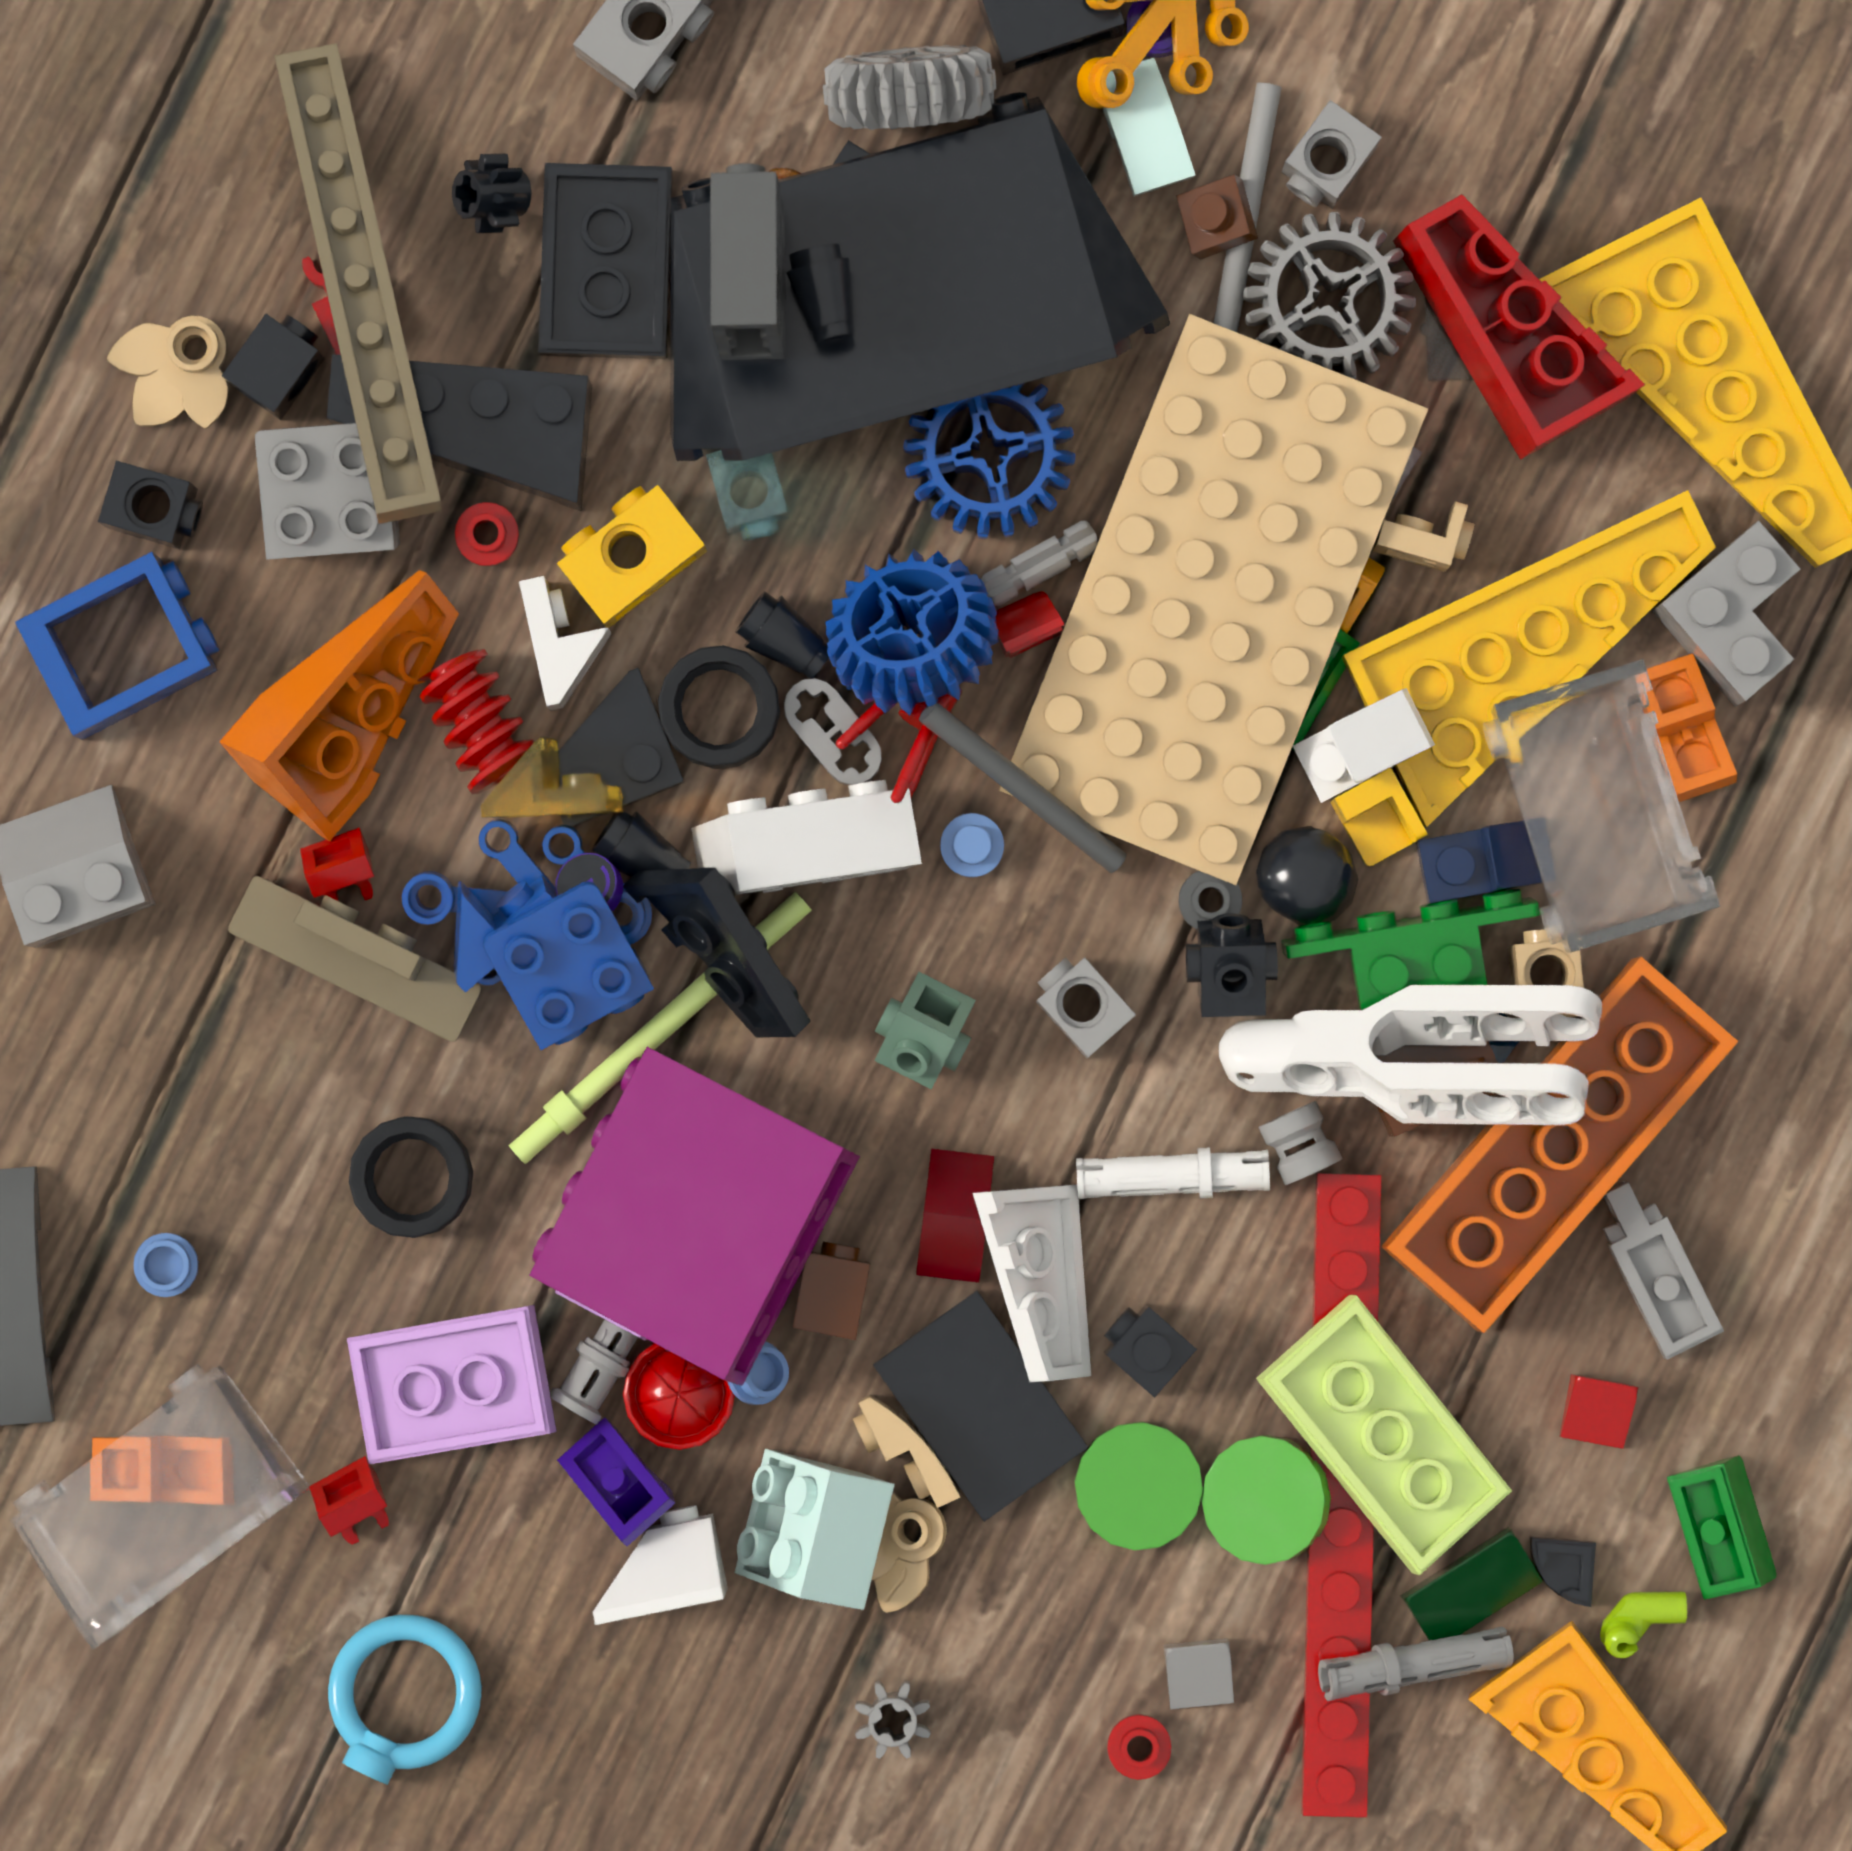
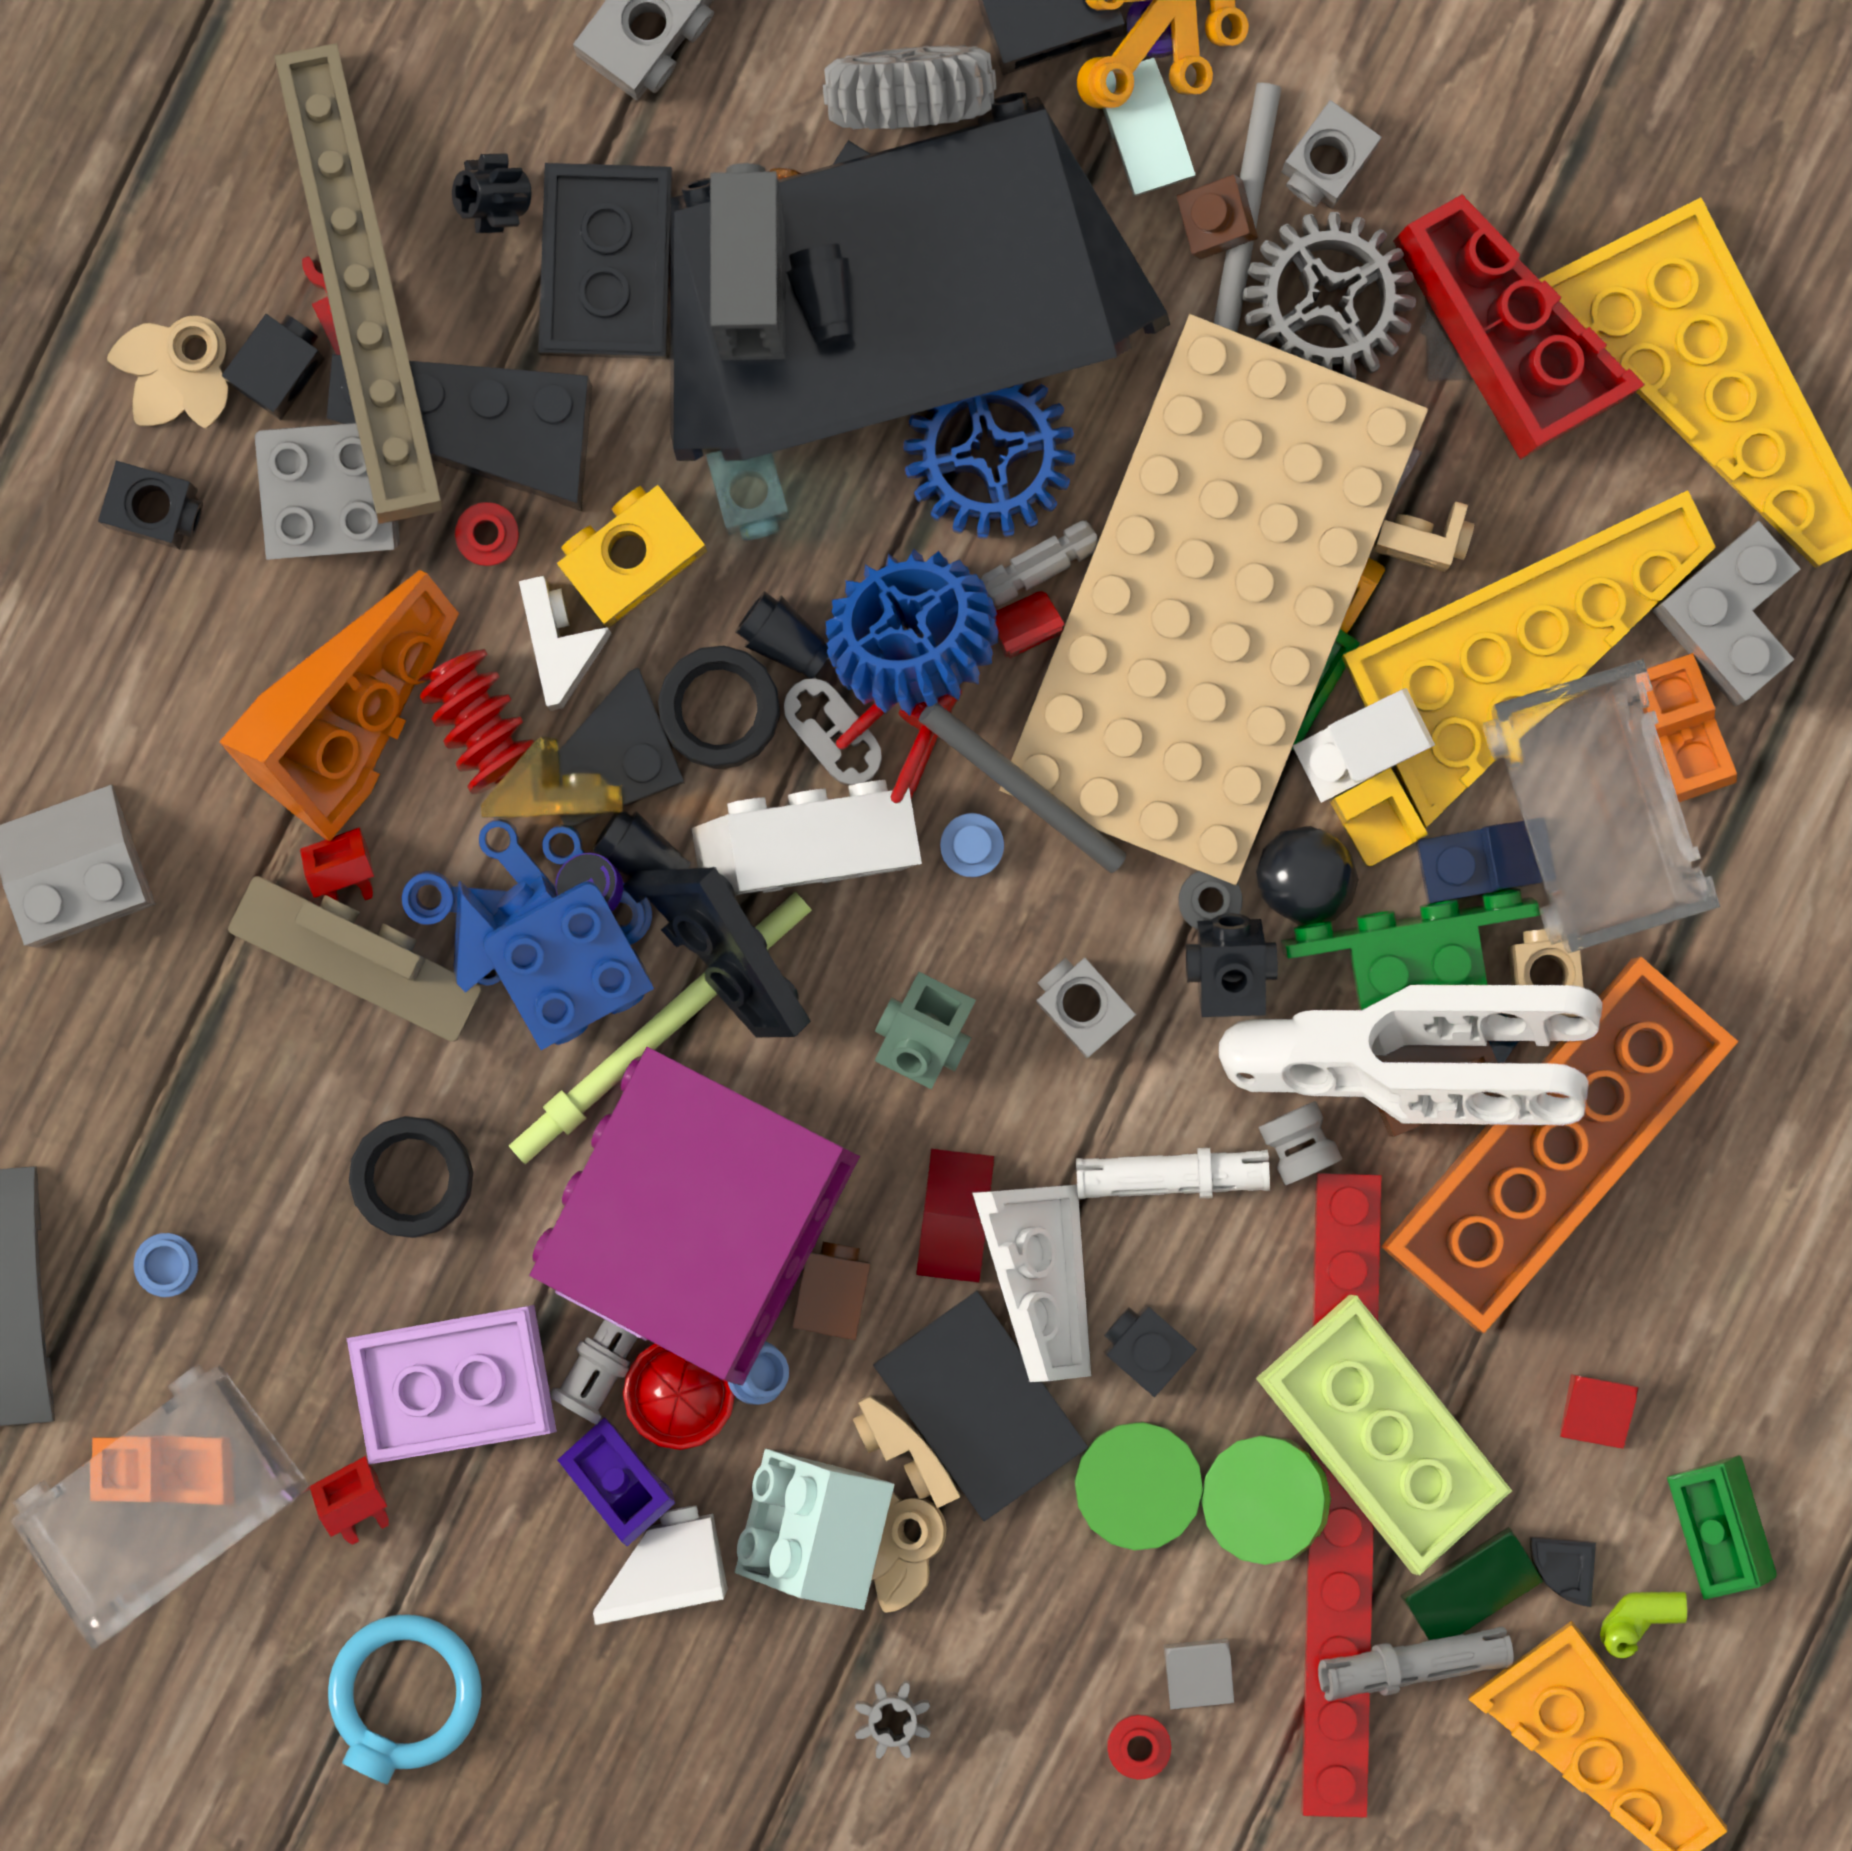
(60, 674): blue window -> none
(1658, 1274): light grey hinge -> none

